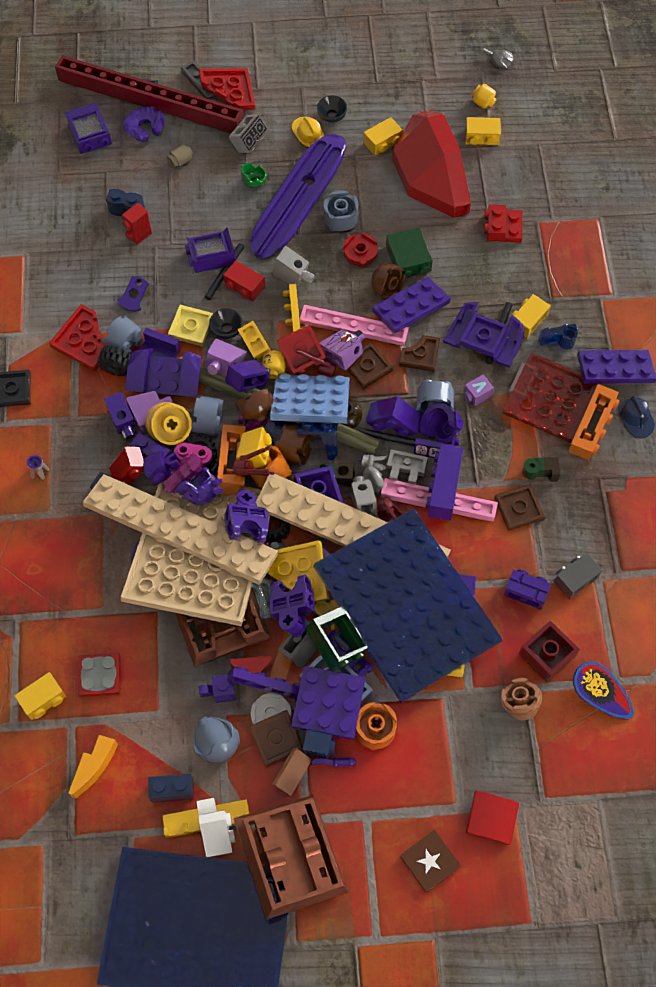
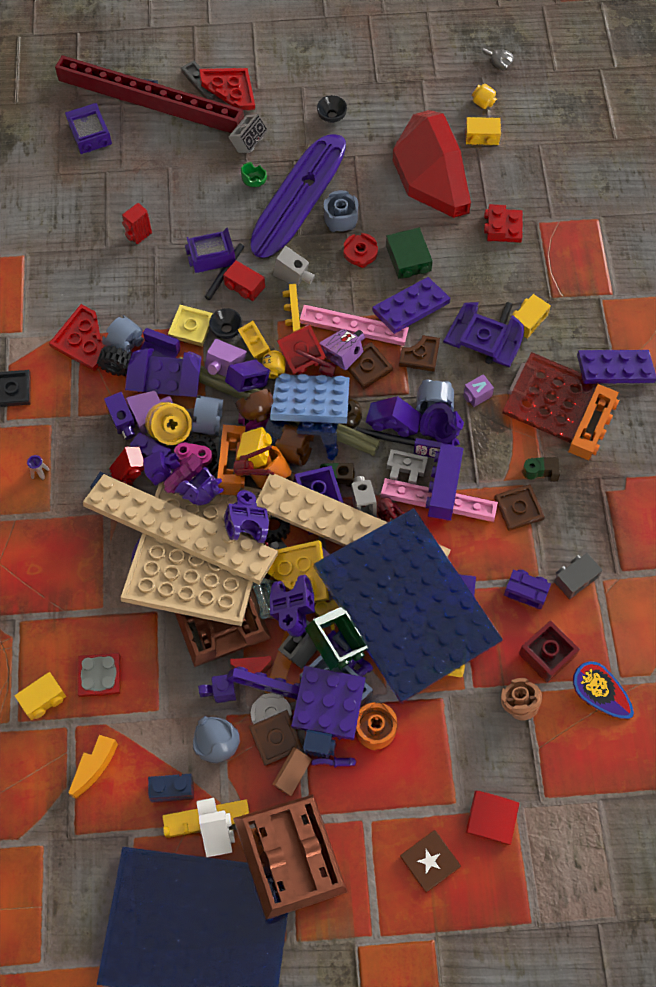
(120, 202): dark blue brick -> none
(129, 303): dark purple piece -> none
(140, 116): dark purple piece -> none
(180, 156): dark tan brick -> none
(307, 130): yellow piece -> none
(372, 474): light grey piece -> none
(378, 466): flat silver piece -> none
(382, 136): yellow brick -> none
(387, 280): reddish brown cylinder -> none
(558, 335): clear blue plate -> none
(637, 417): dark blue piece -> none

